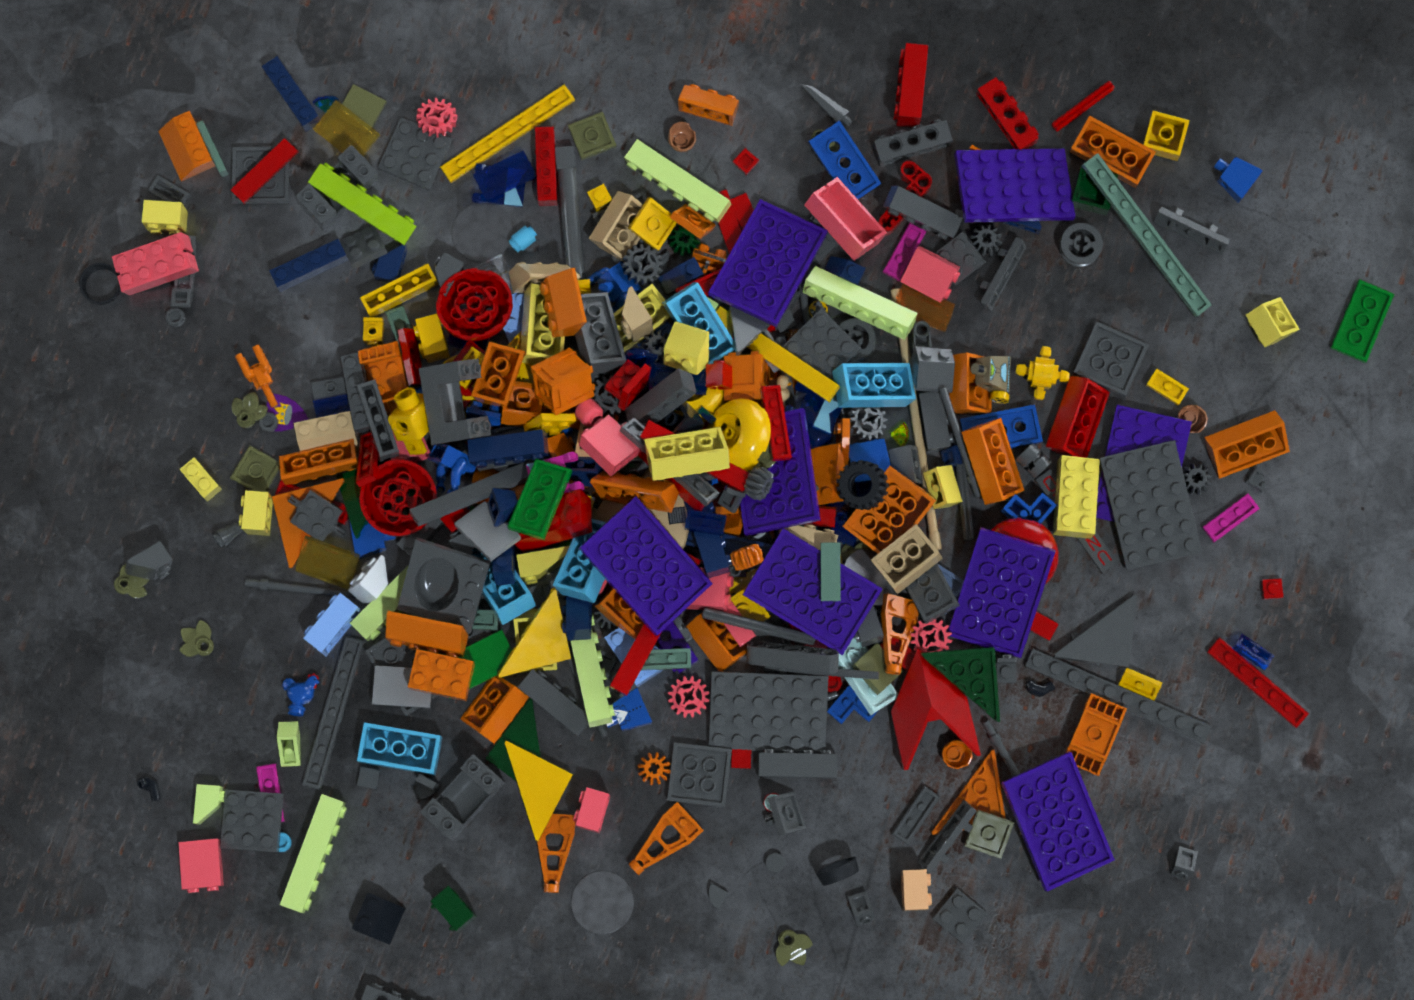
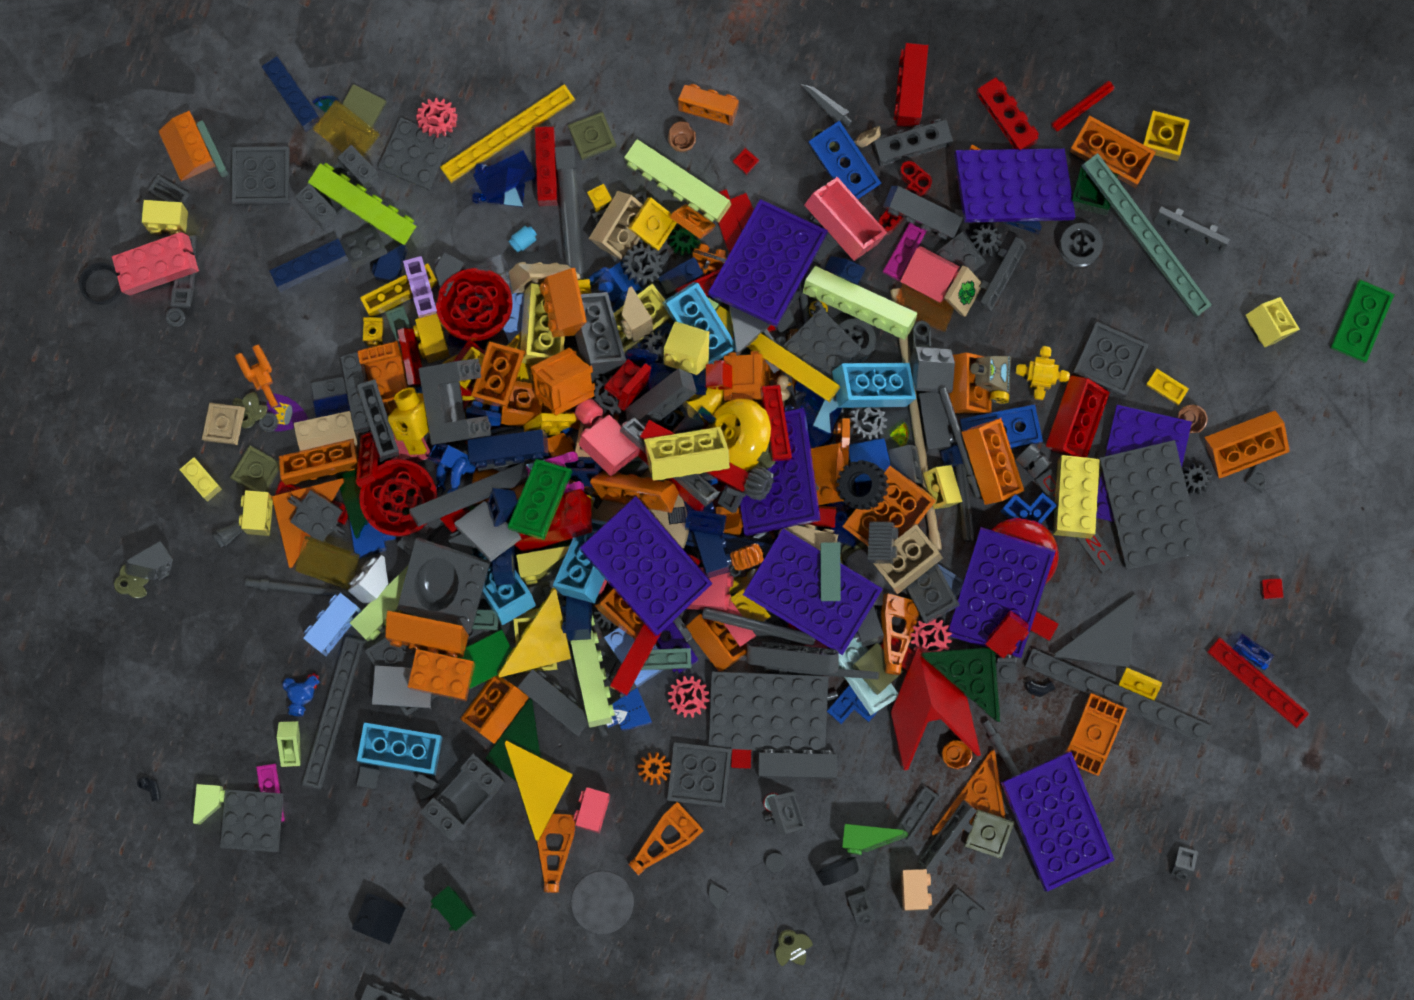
(195, 638): olive plate -> none
(201, 865): coral brick -> none
(223, 423): none -> tan tile
(264, 171): red tile -> none
(285, 842): medium azure tile -> none
(313, 853): yellowish green brick -> none
(420, 287): none -> lavender arch
(834, 683): red tile -> none
(867, 838): none -> bright green slope
(868, 137): none -> tan piece
(881, 542): none -> dark grey brick
(963, 291): none -> tan tile
(1007, 634): none -> red brick
(1230, 518): dark pink tile -> none
(1237, 177): blue torso -> none

